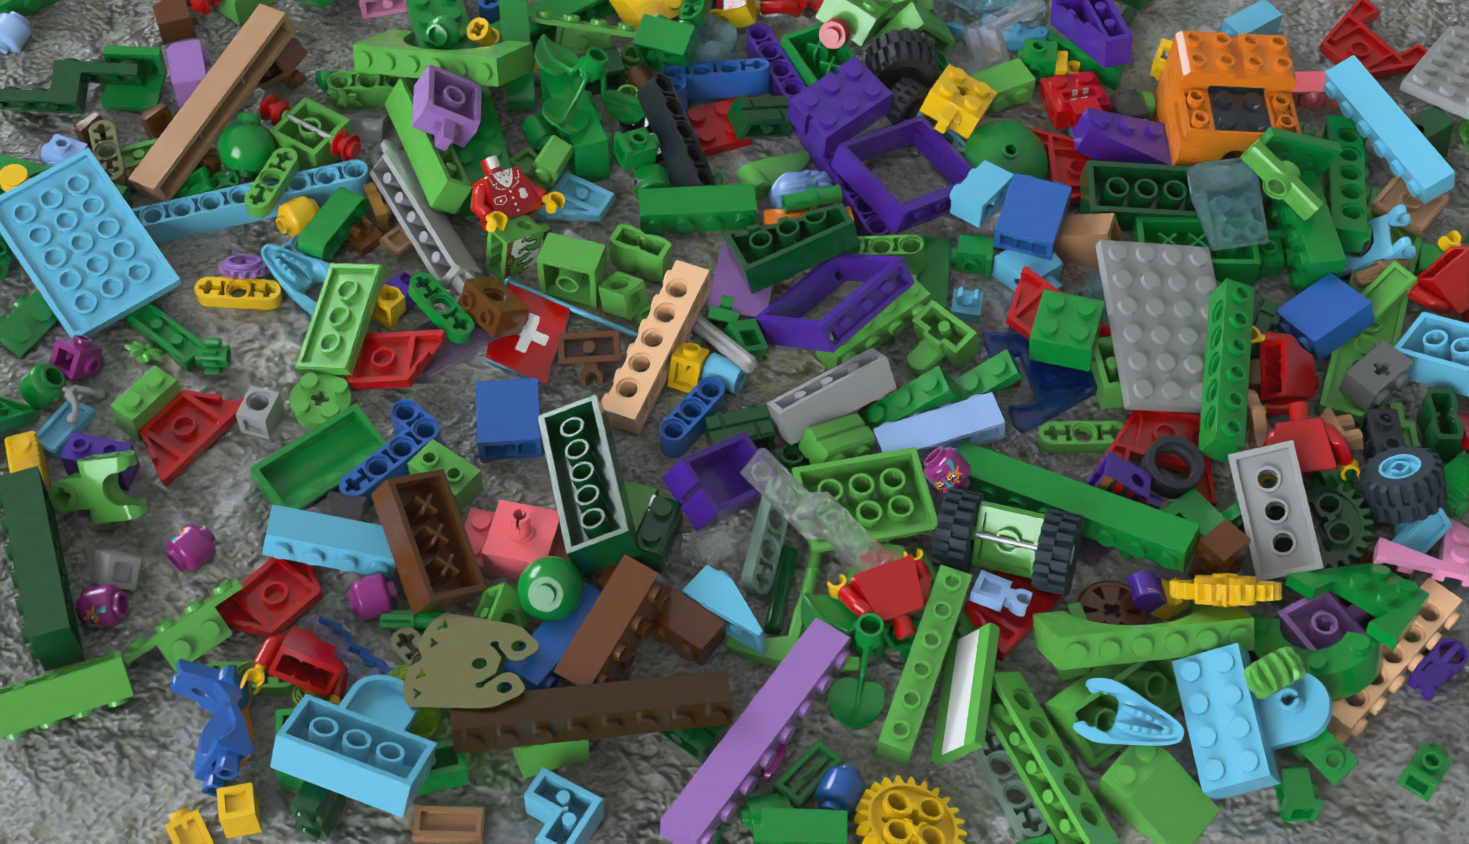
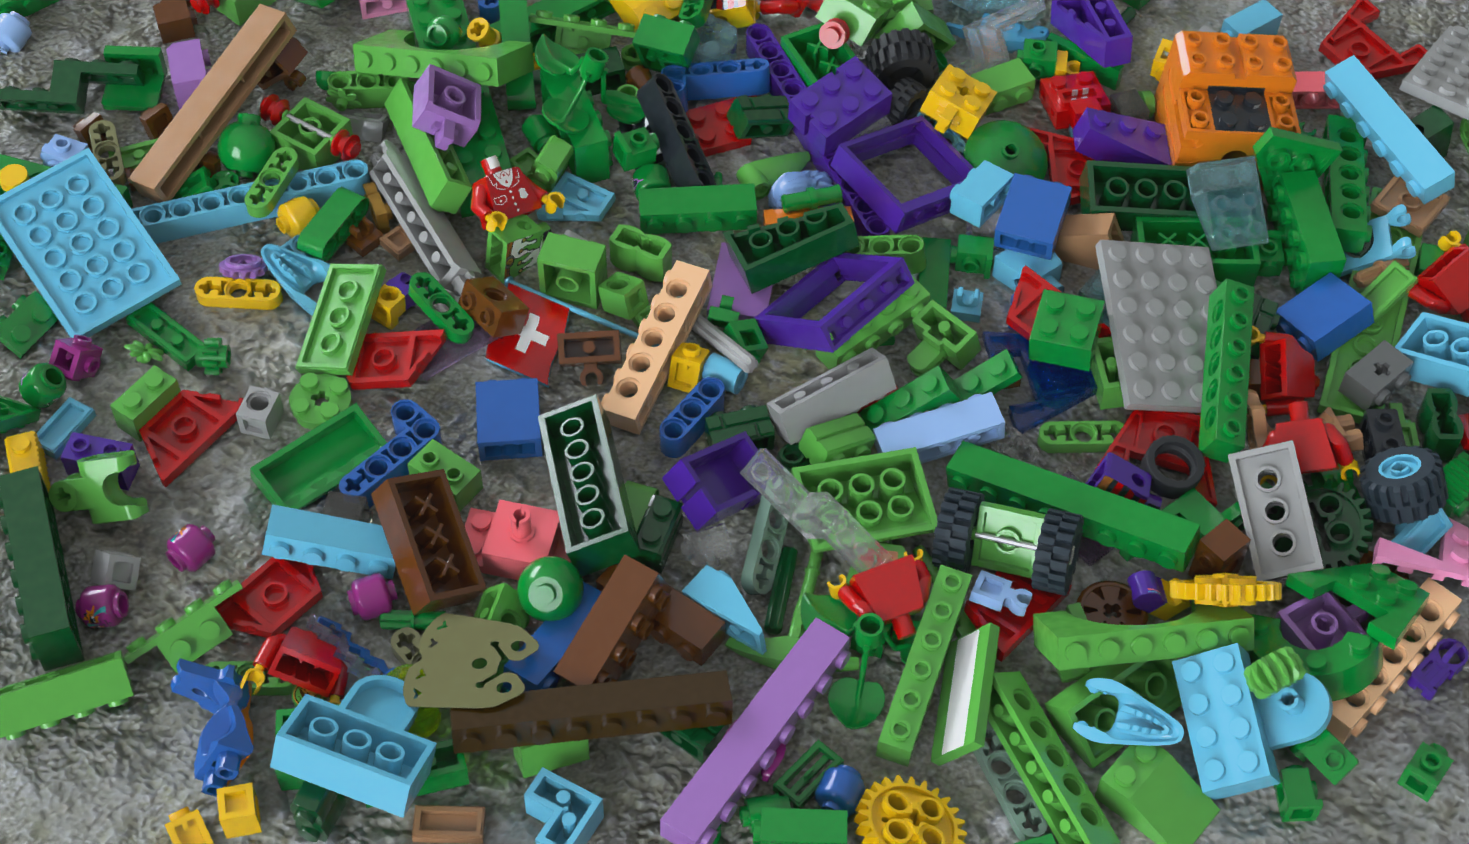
(70, 396): light grey piece -> none
(947, 469): magenta head -> none
(1281, 180): bright green piece -> none

